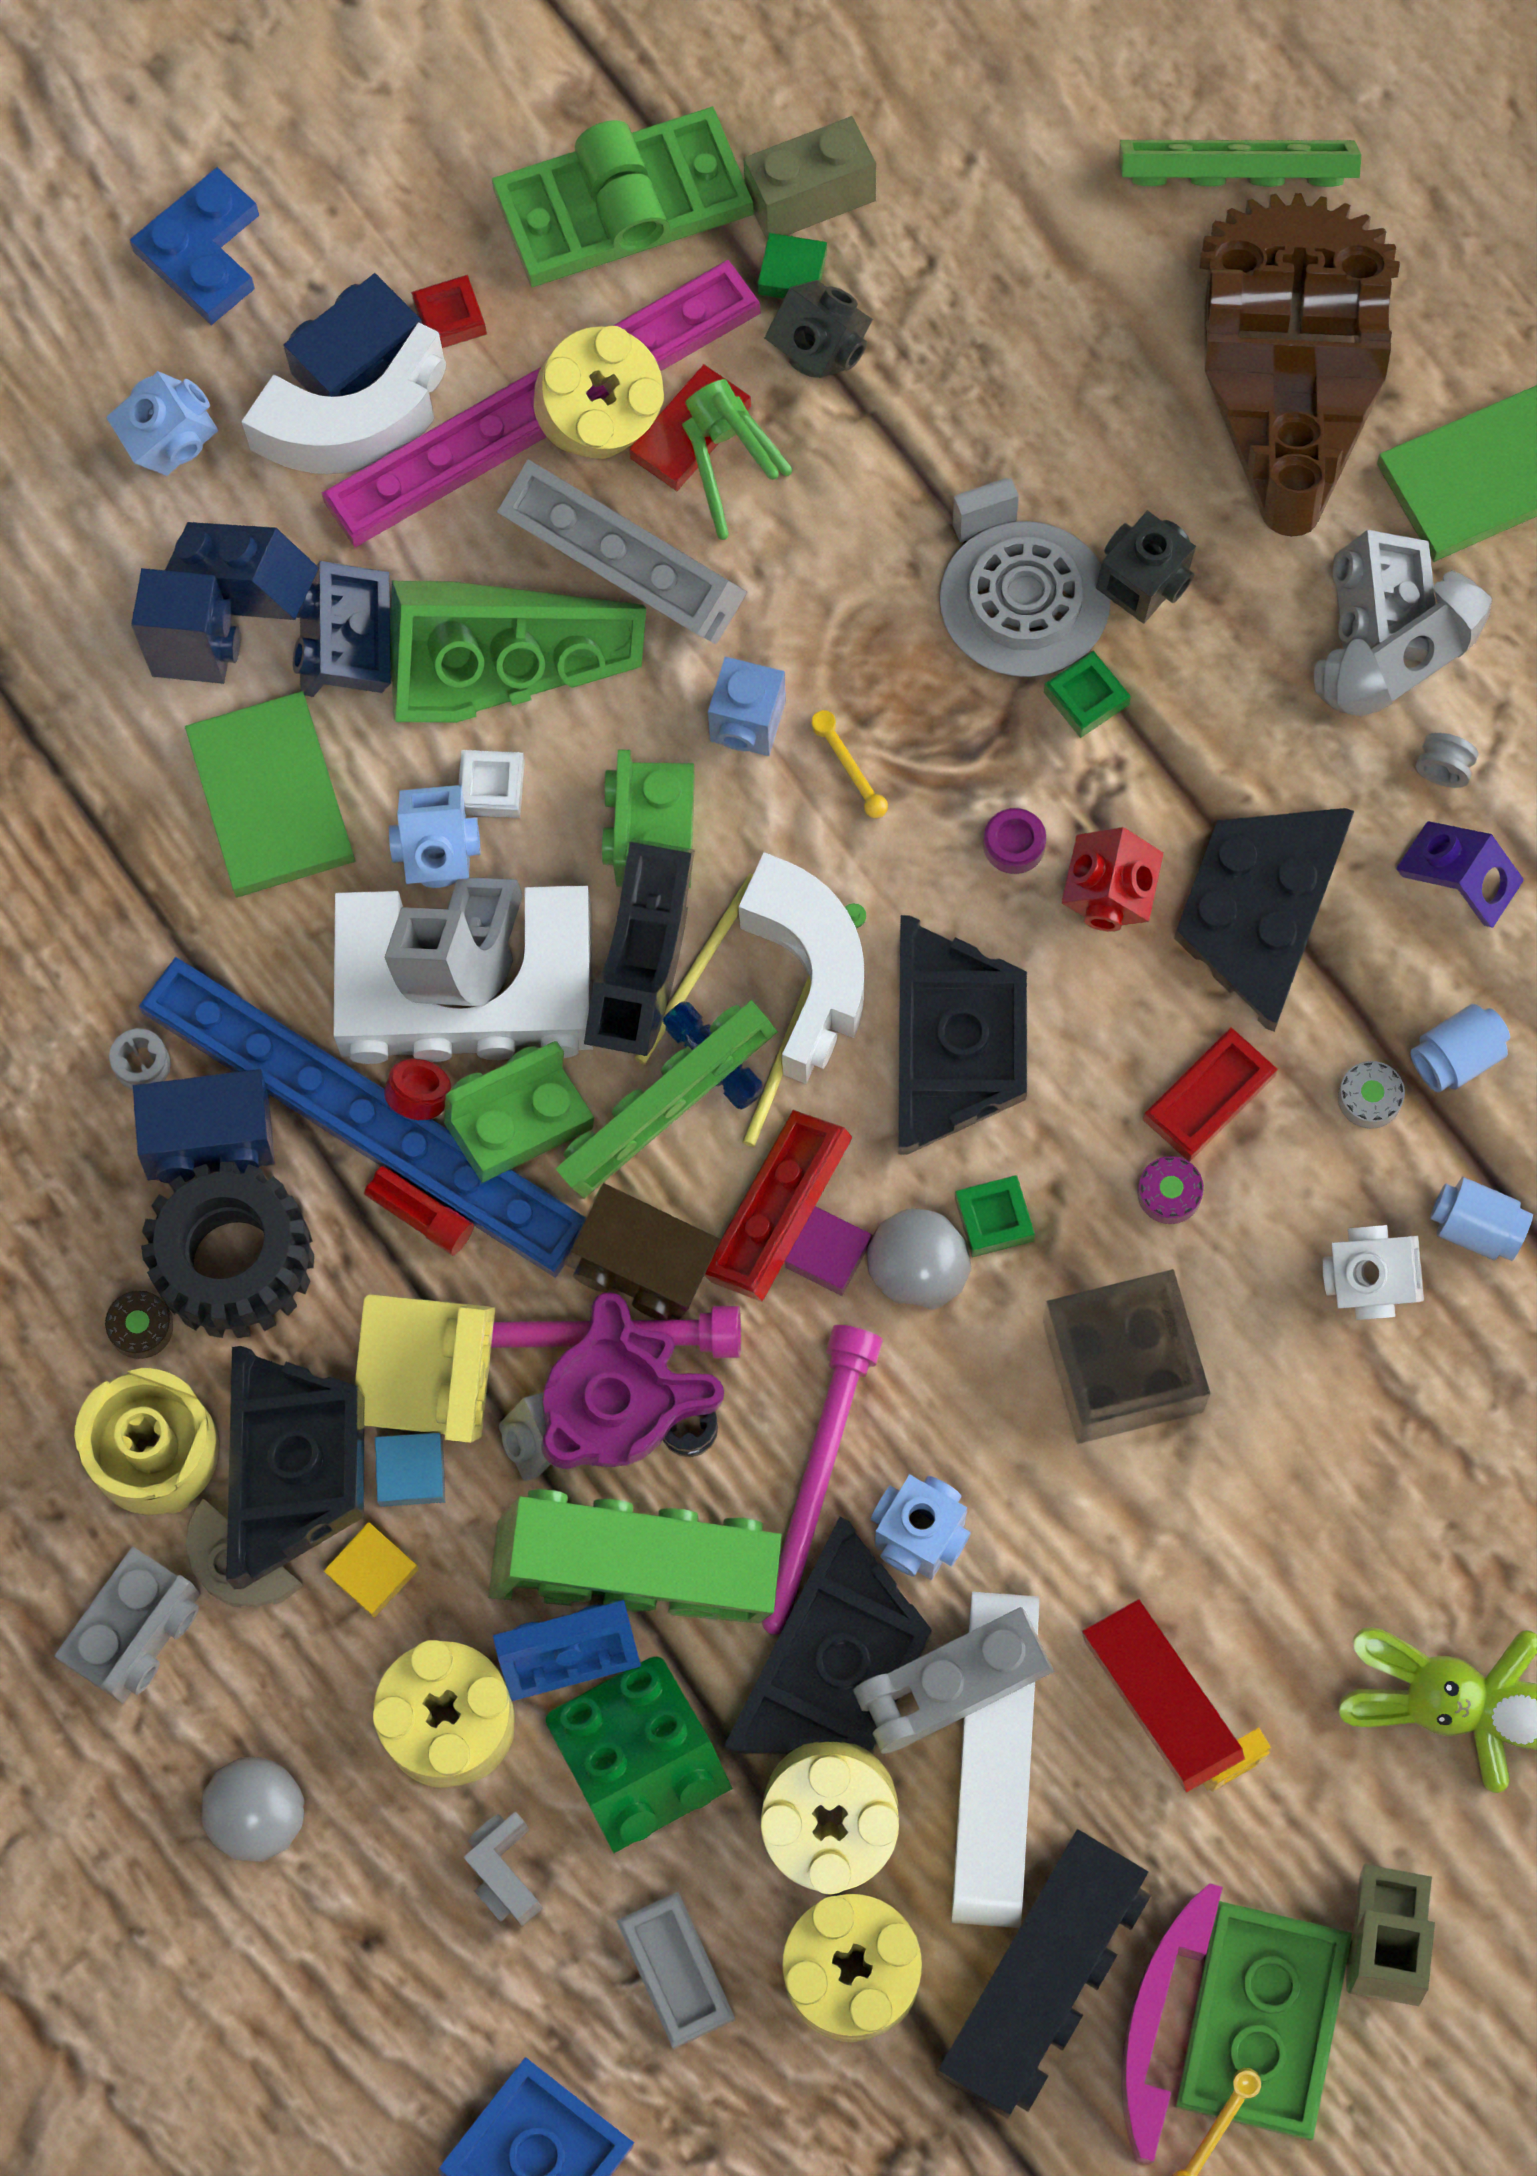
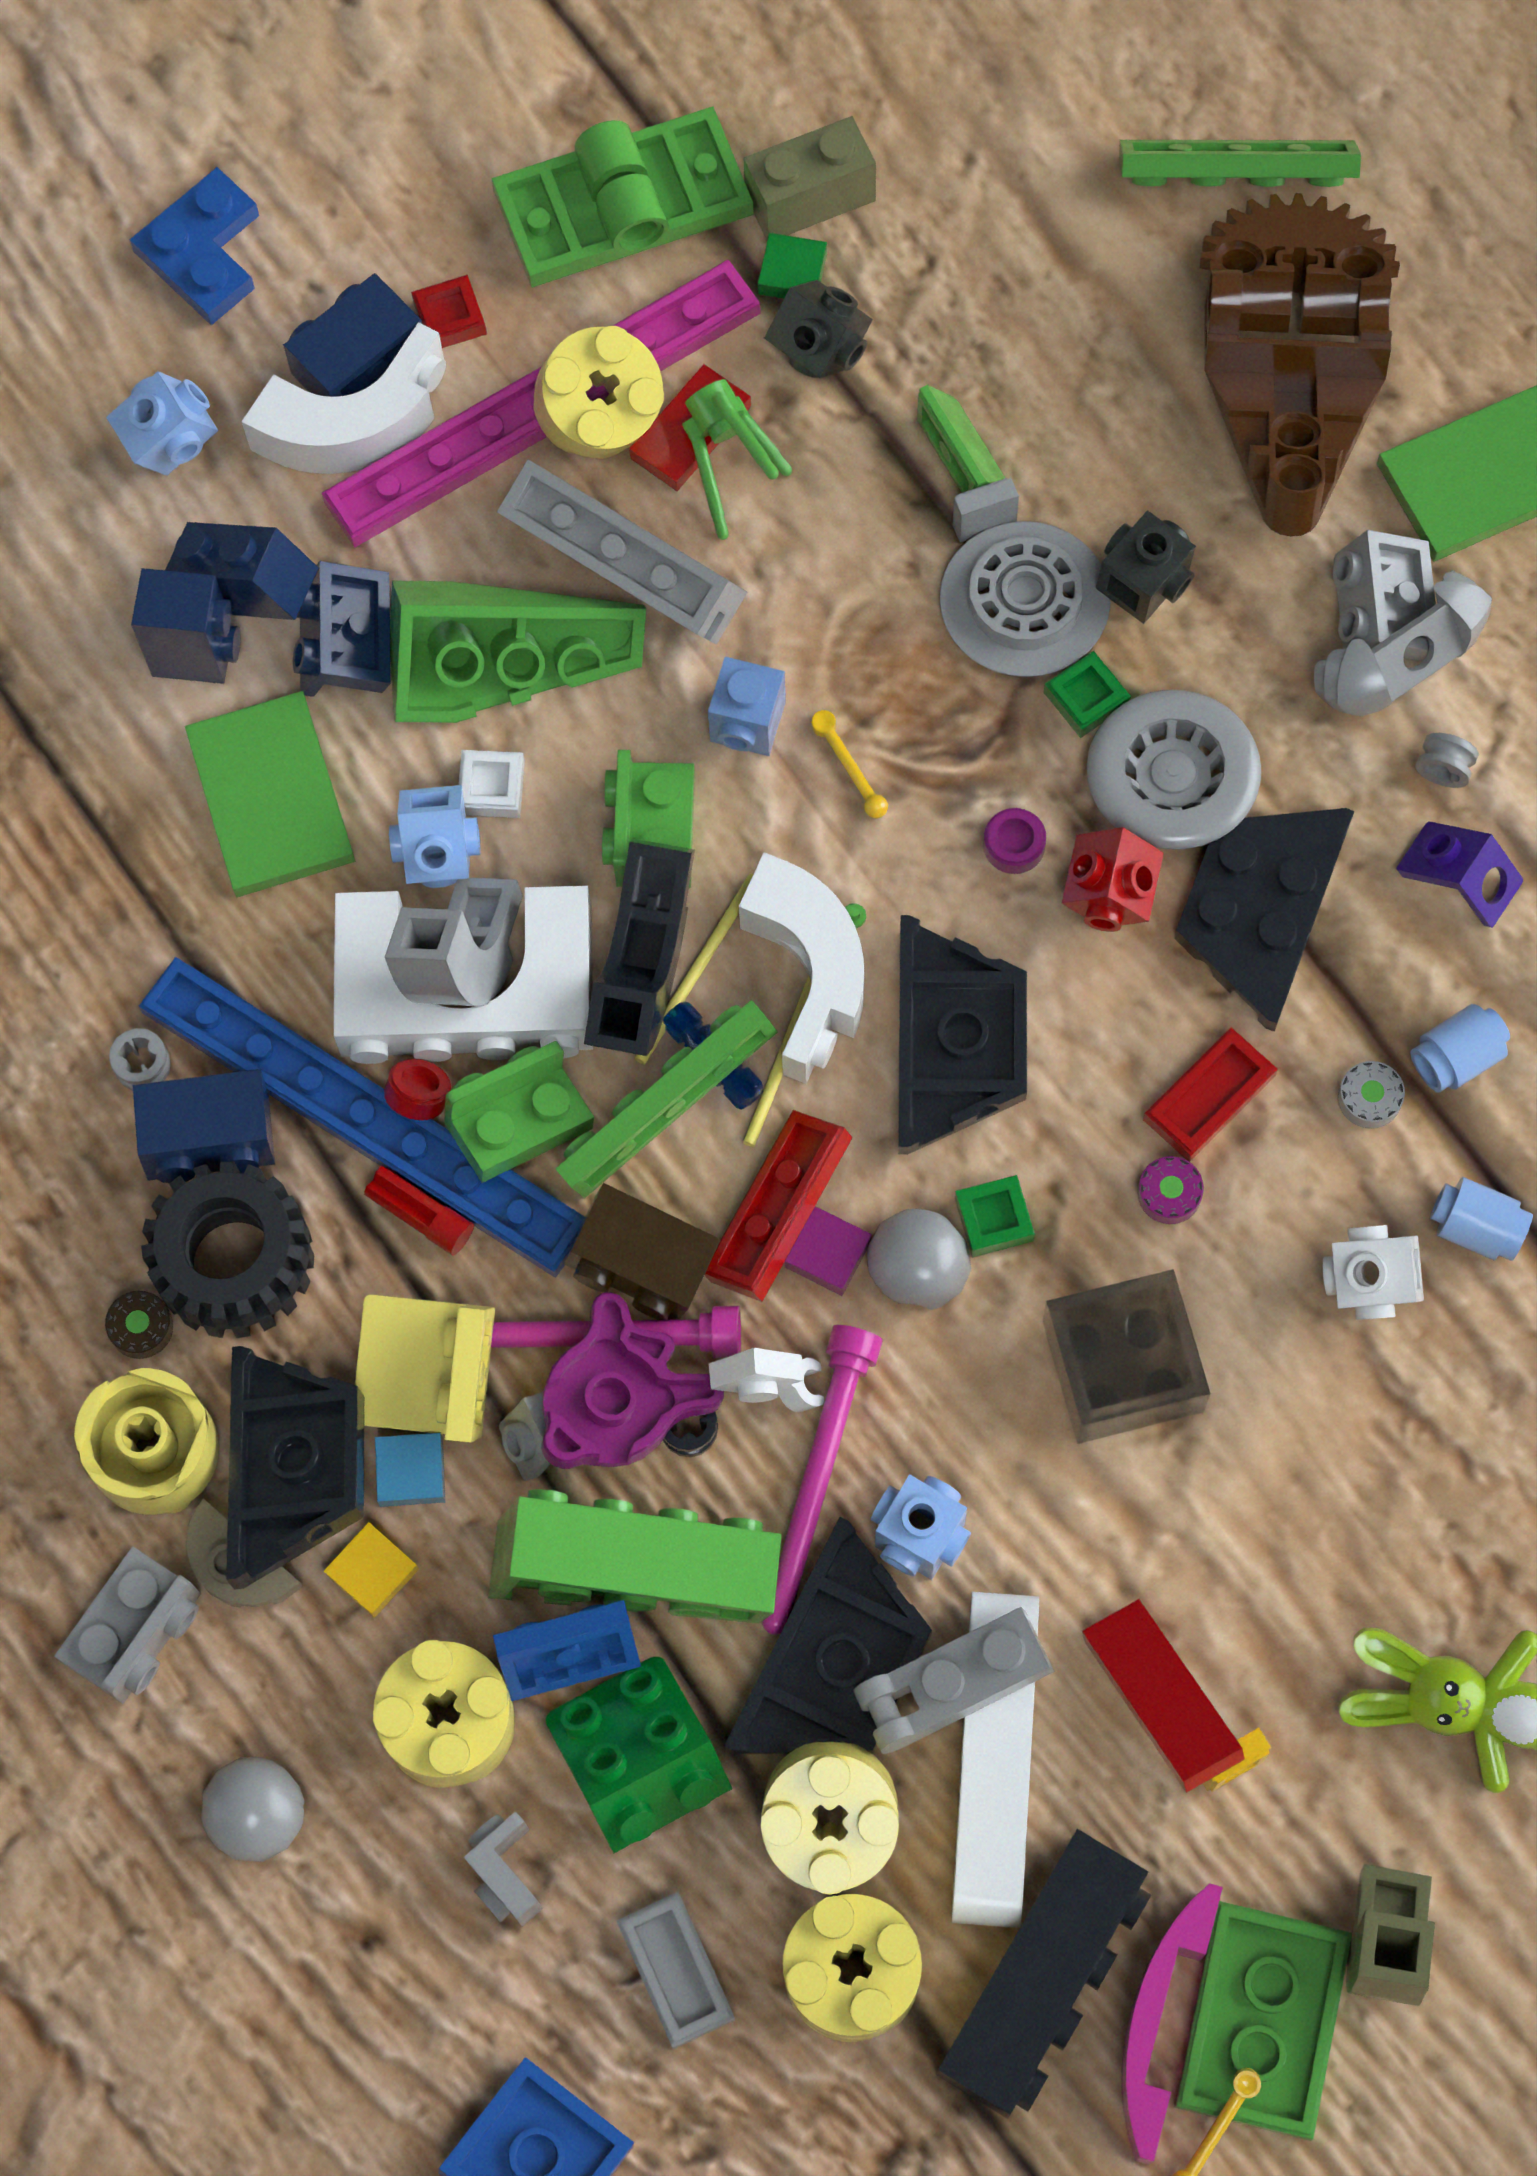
(764, 1375): none -> white plate
(956, 440): none -> bright green slope
(1173, 775): none -> light grey wheel

